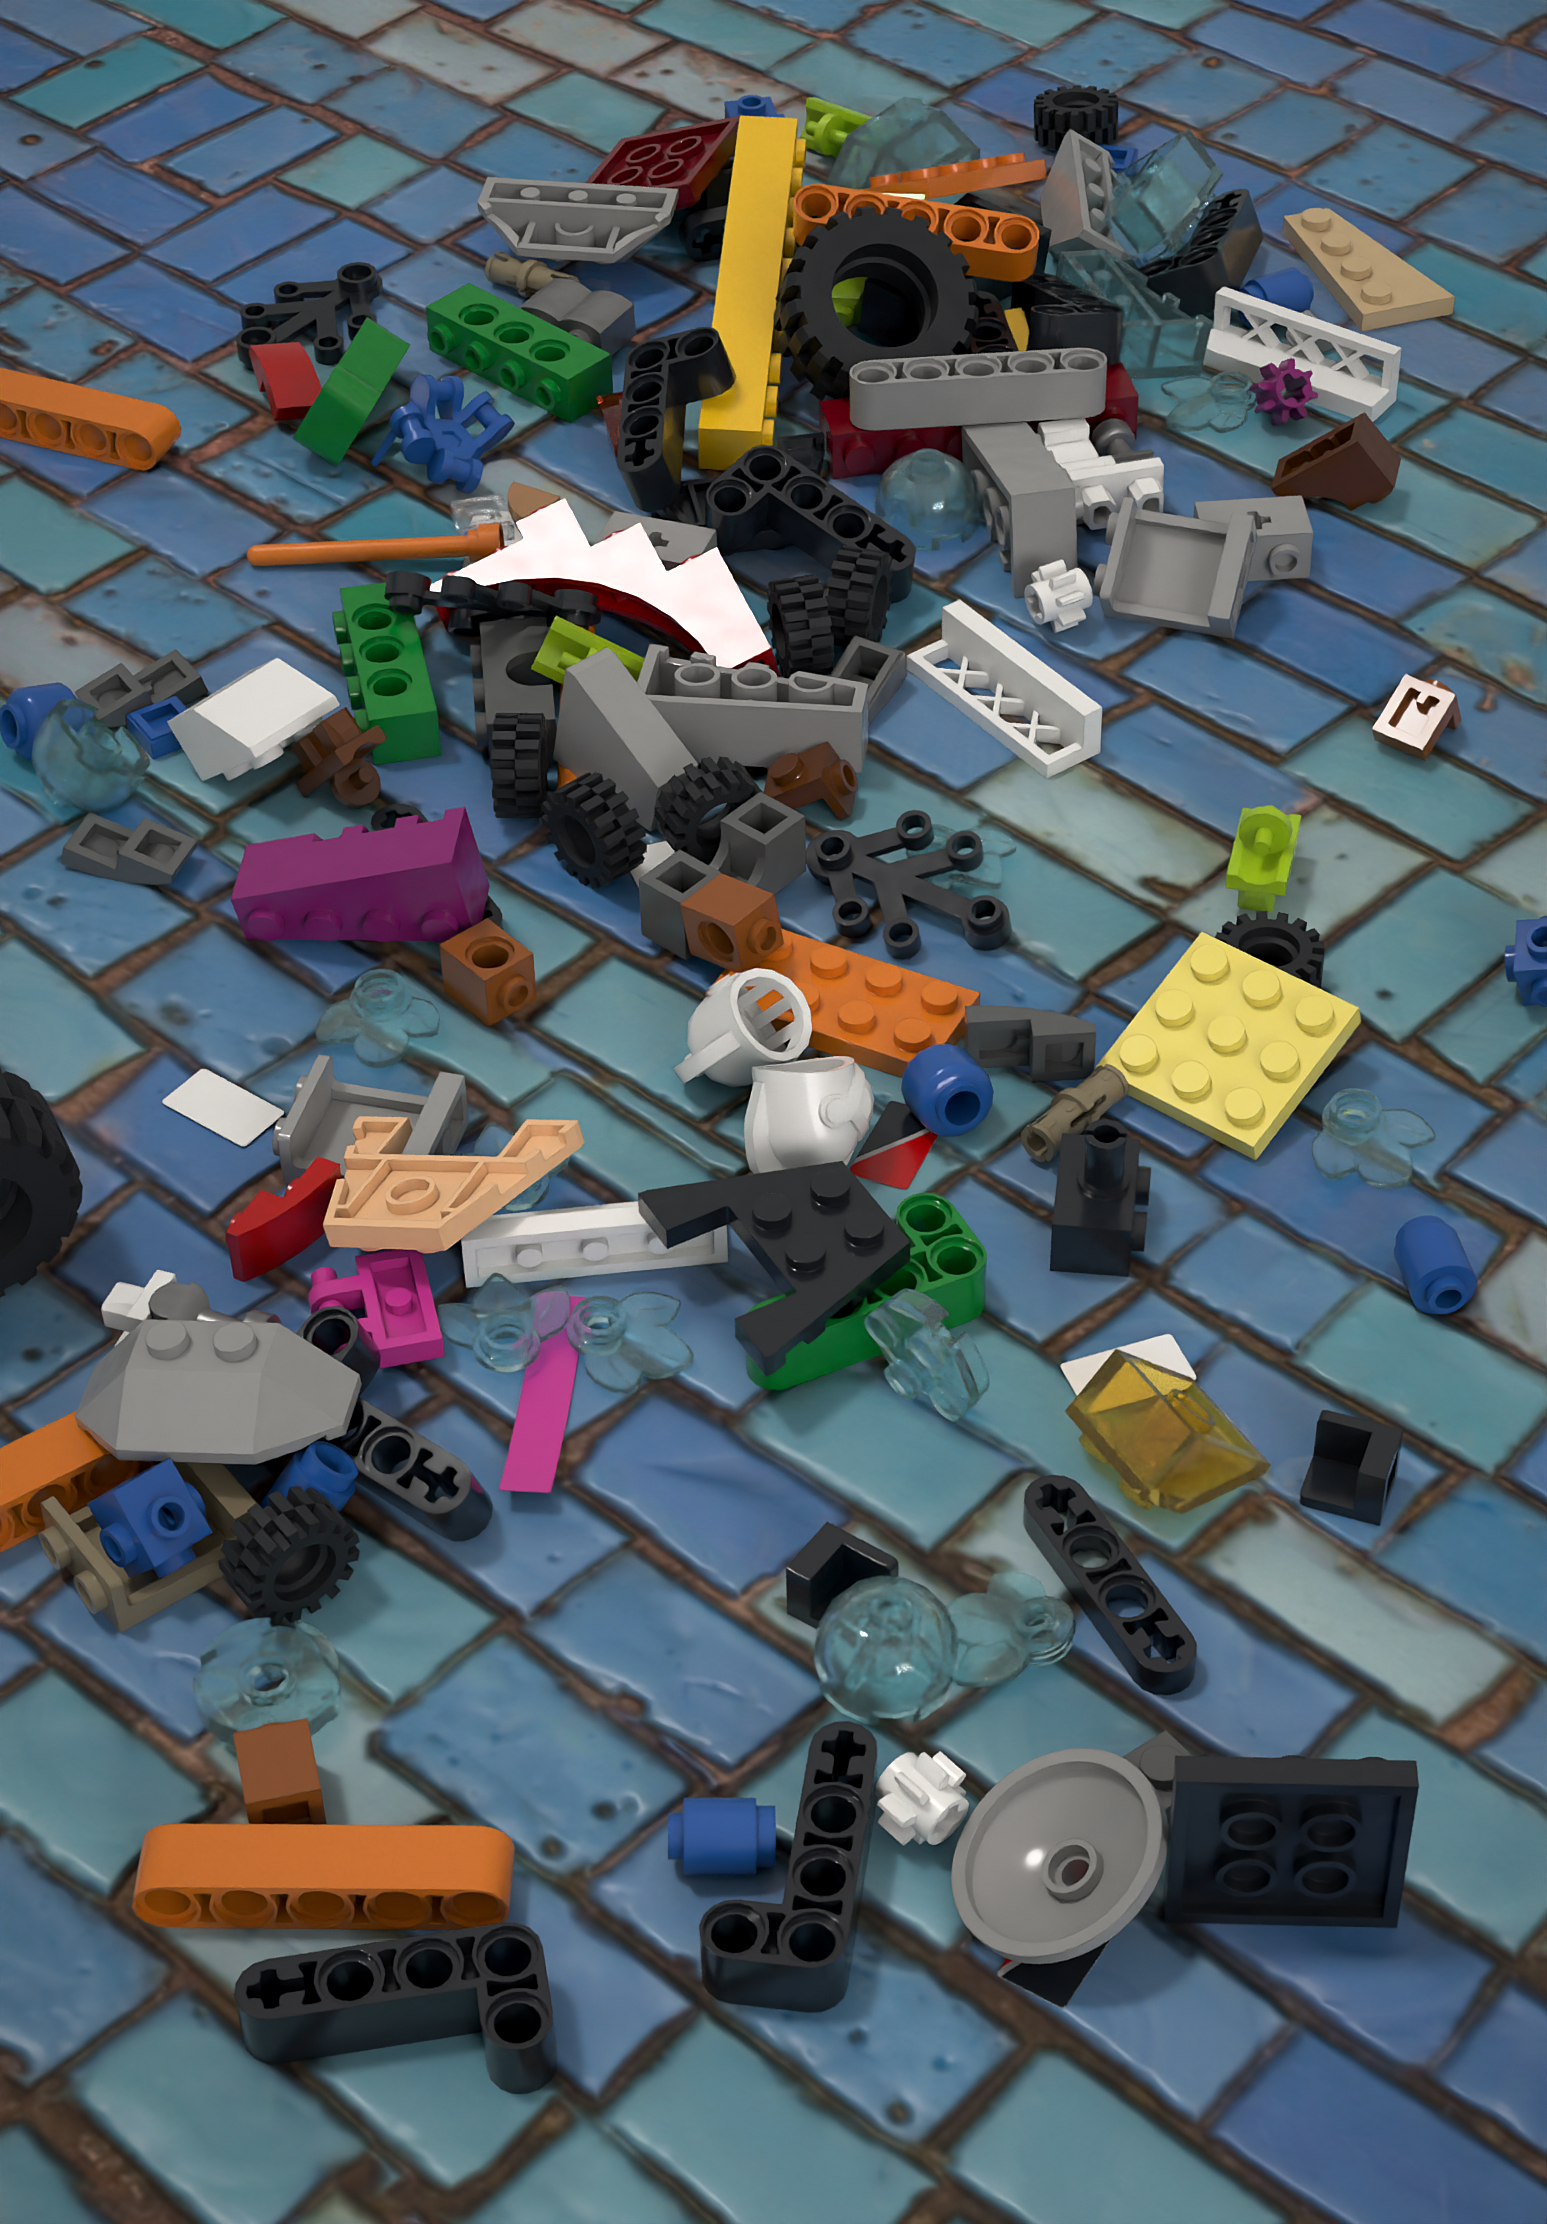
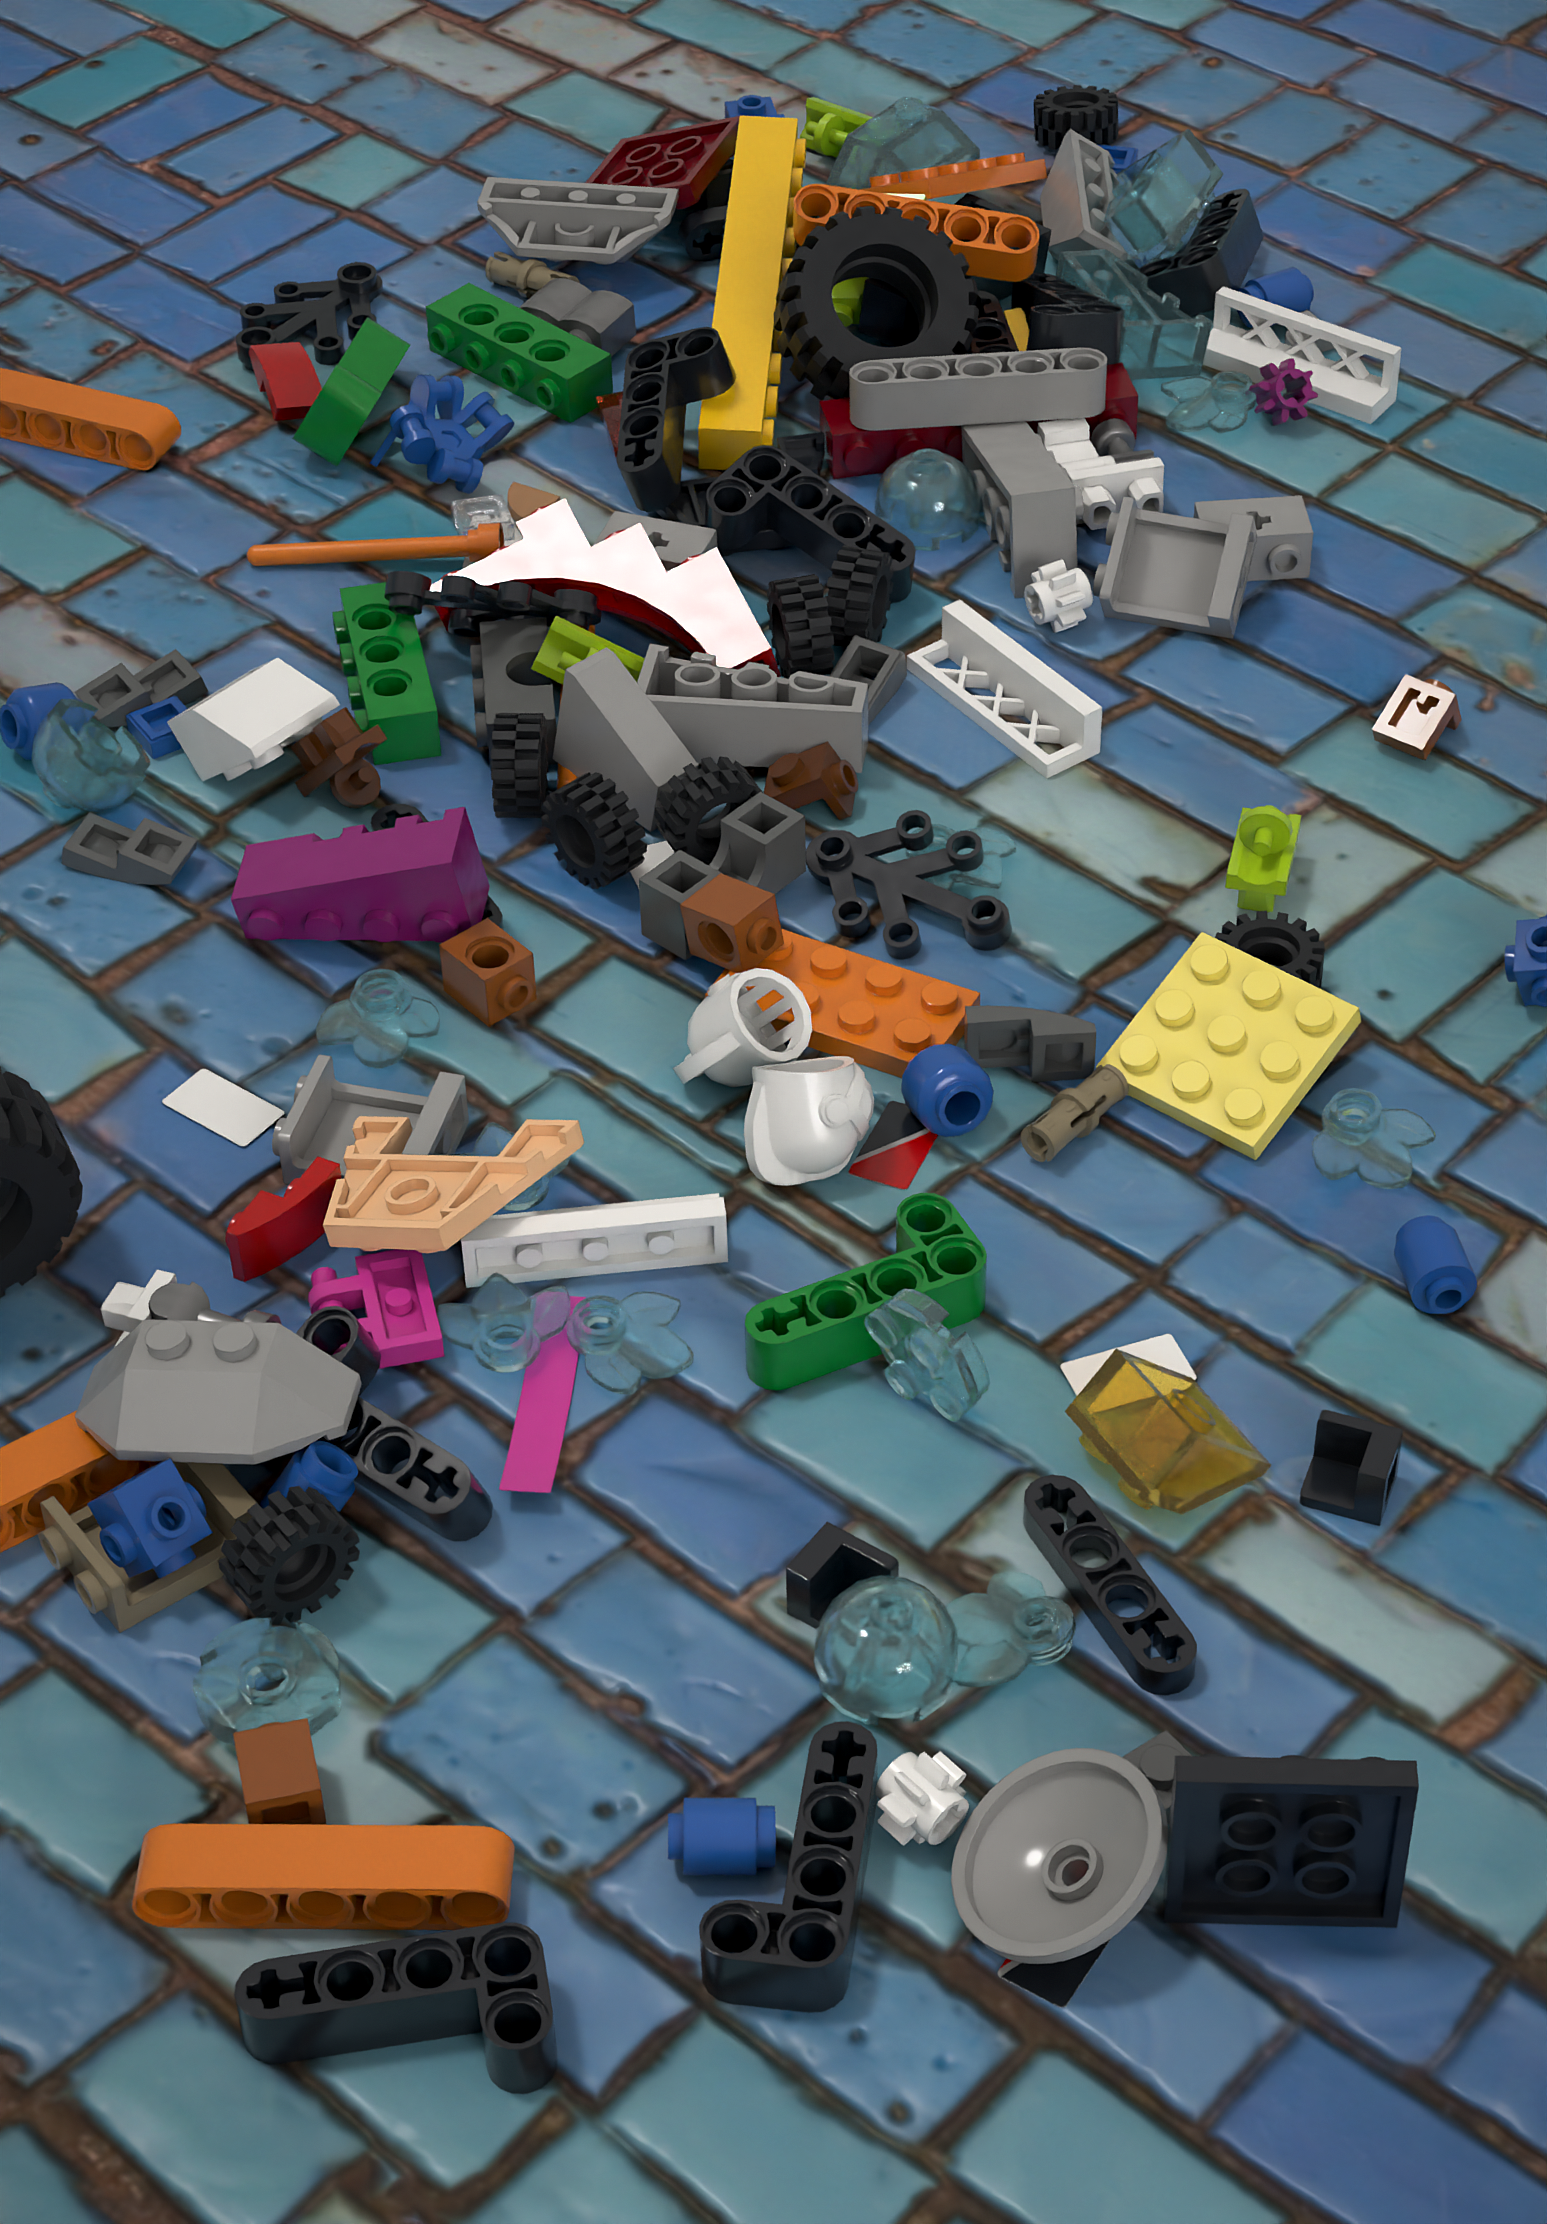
(807, 1229): black wing -> none
(1097, 1200): black brick -> none
(1344, 465): reddish brown arch -> none
(1362, 274): tan wing -> none

